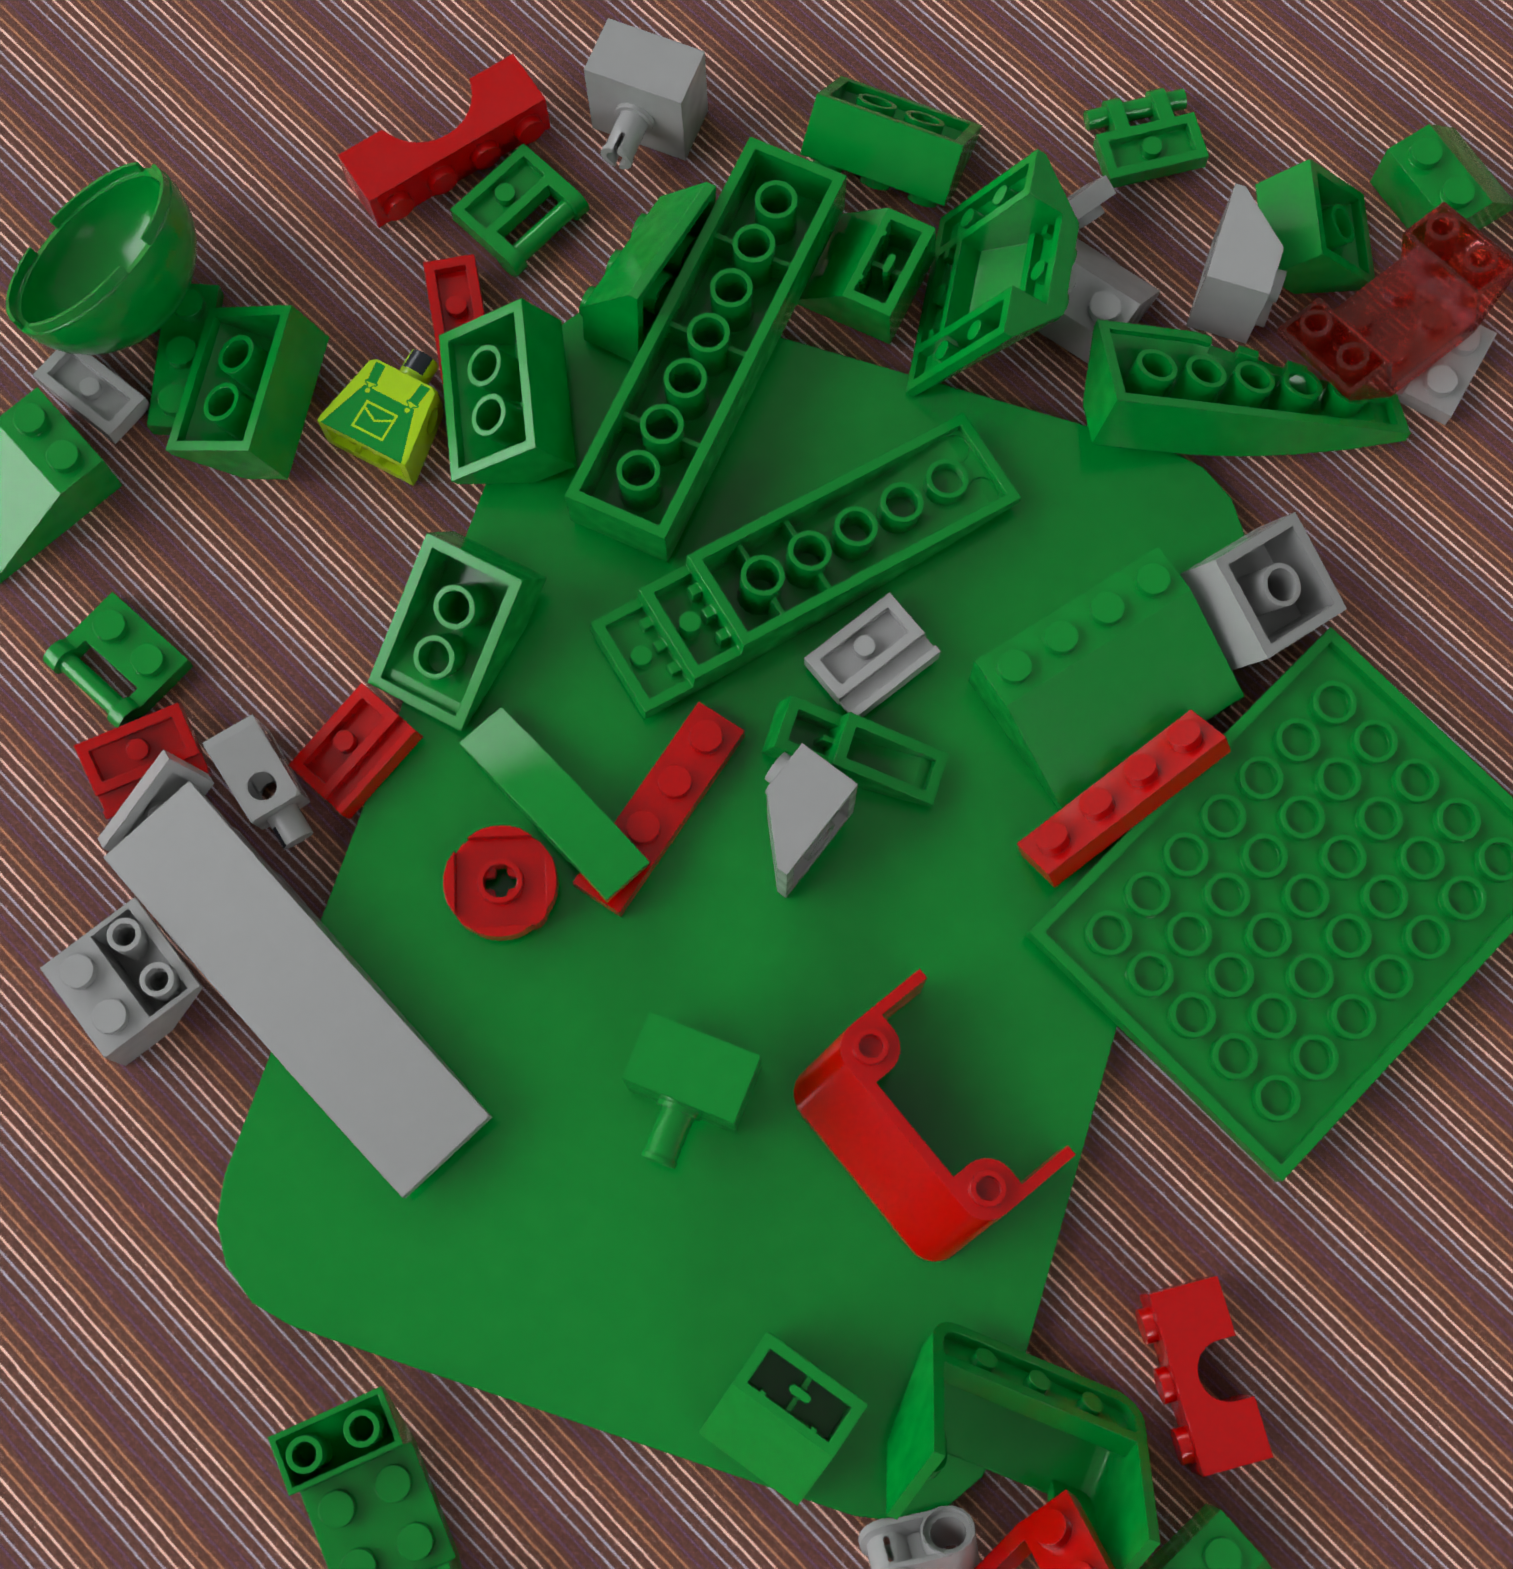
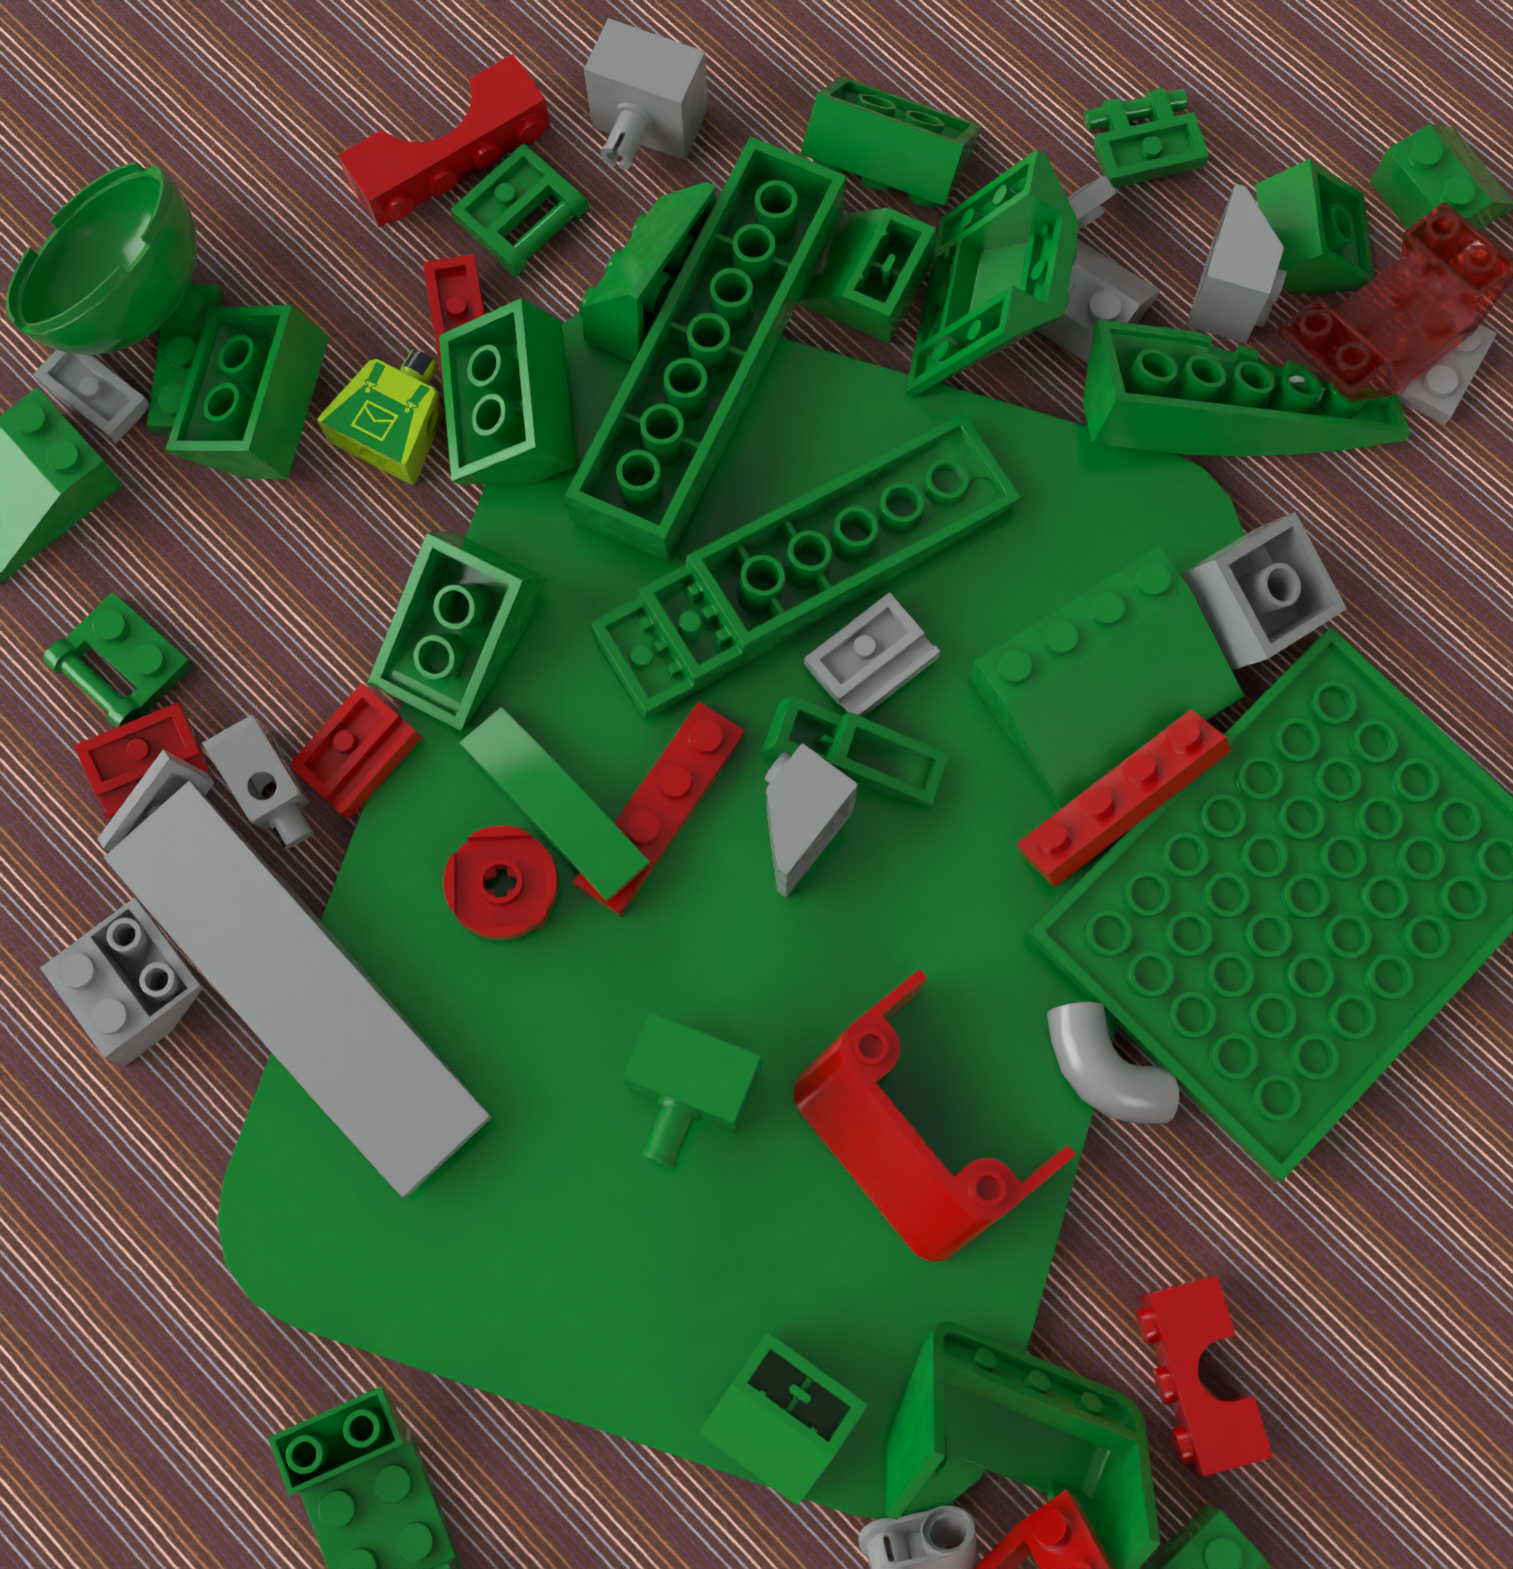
(1101, 1075): none -> light grey cylinder

